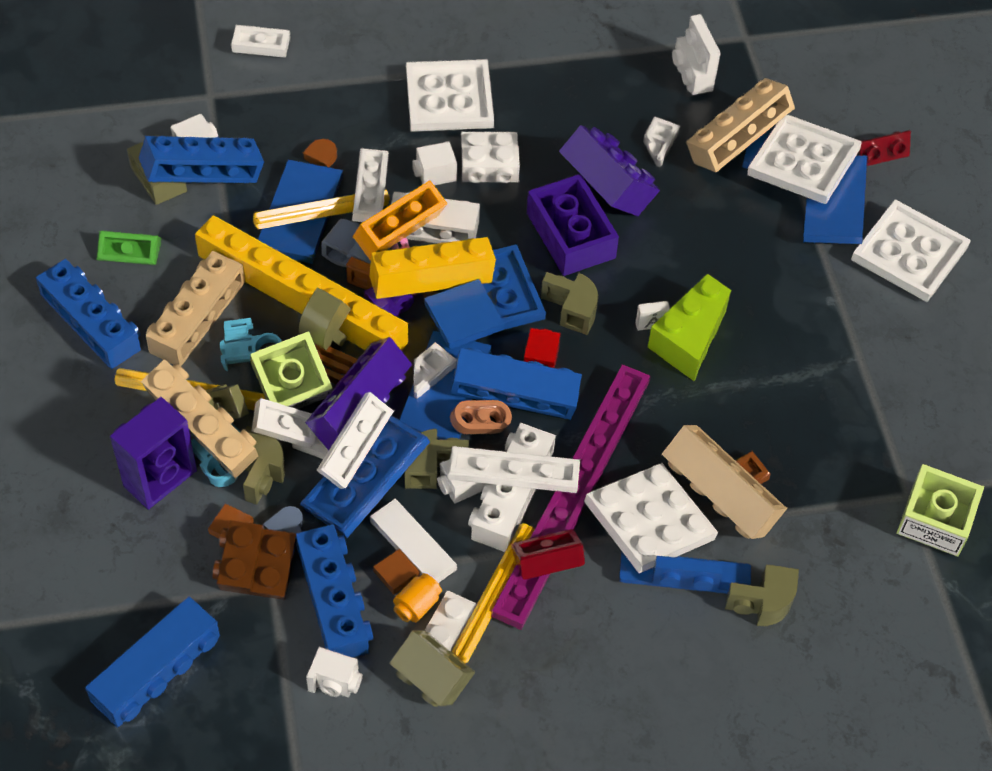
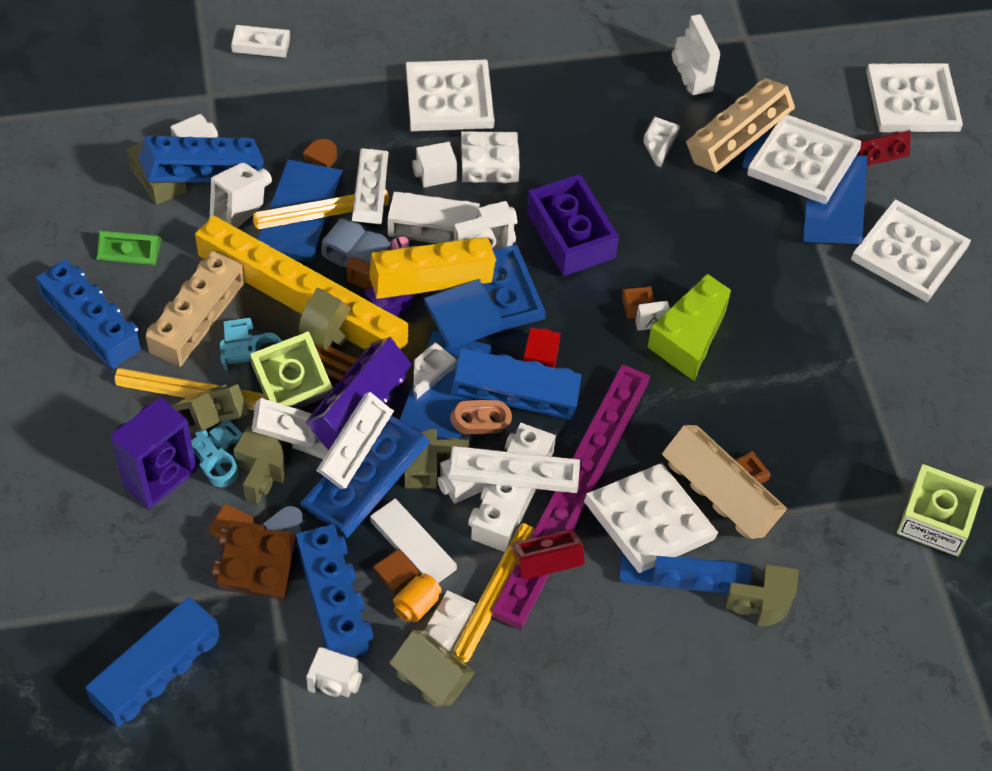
(205, 423): tan brick -> none
(238, 193): none -> white torso
(400, 219): light orange brick -> none
(494, 222): none -> white plate
(577, 298): olive brick -> none
(610, 170): dark purple brick -> none
(633, 297): none -> dark orange tile
(914, 97): none -> white plate

